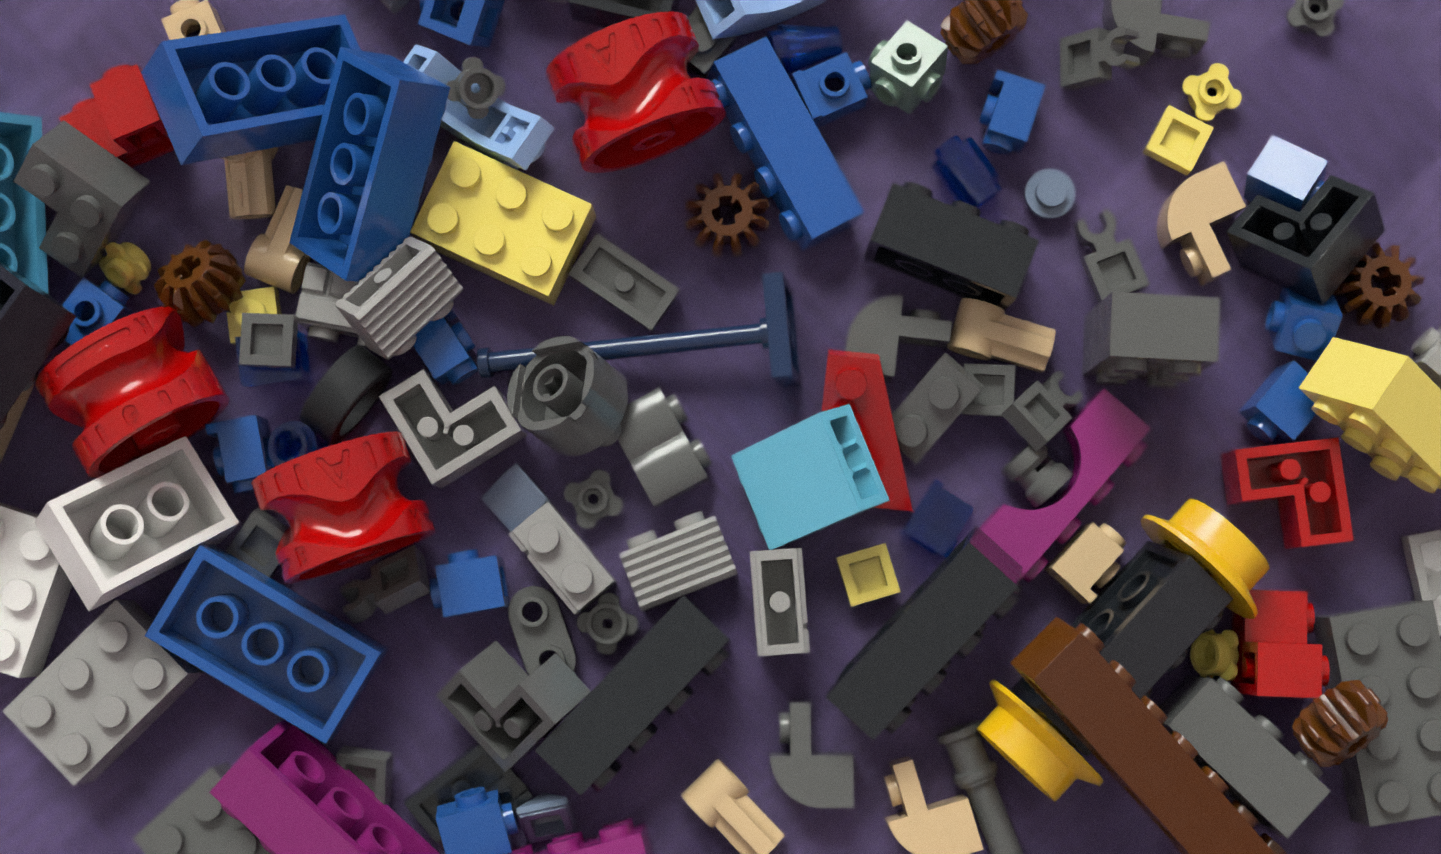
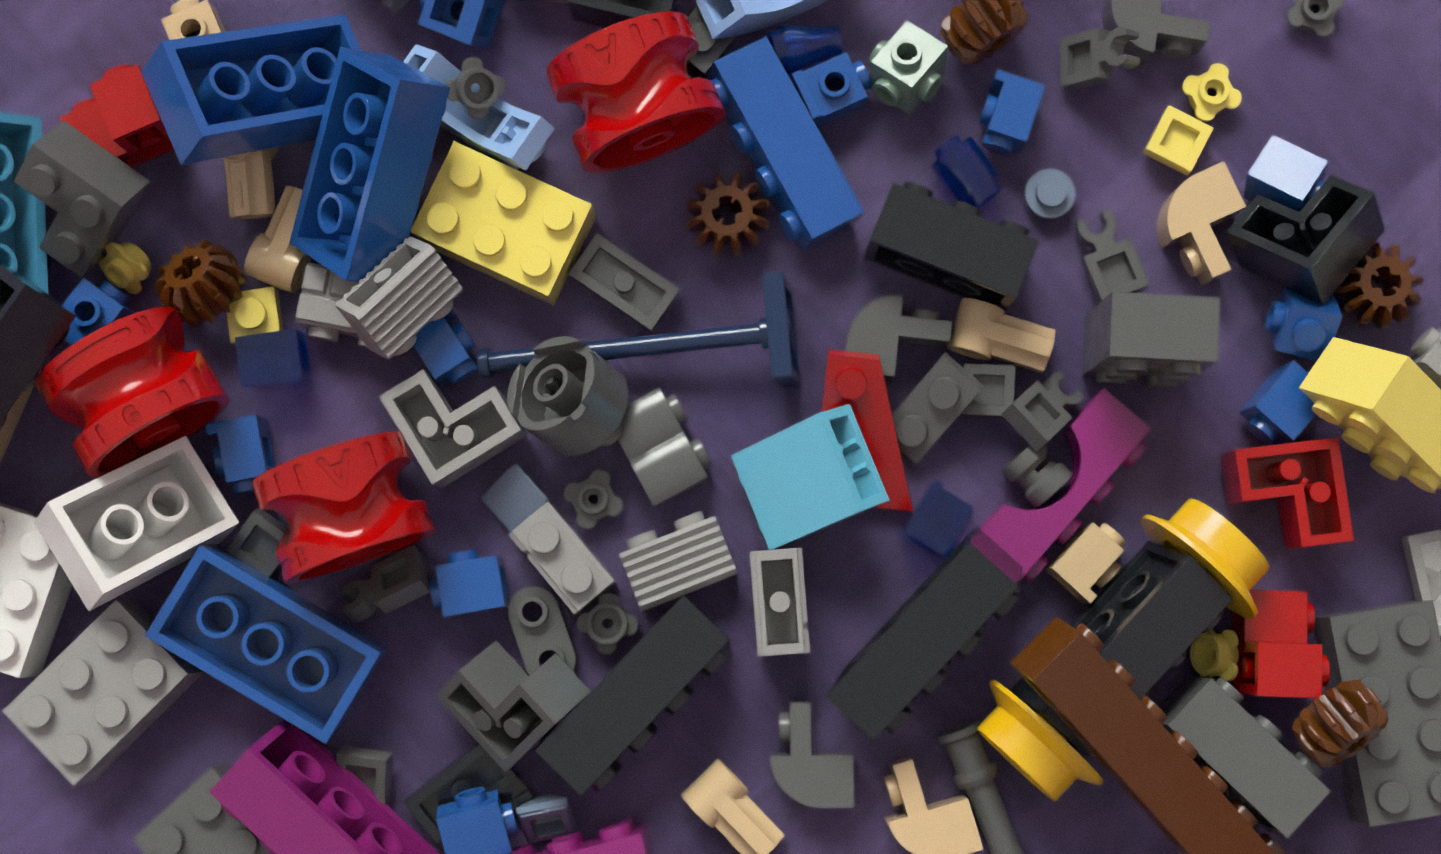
(268, 340): dark grey plate -> none
(292, 441): clear blue cone -> none
(345, 394): black tyre -> none
(868, 574): light yellow plate -> none

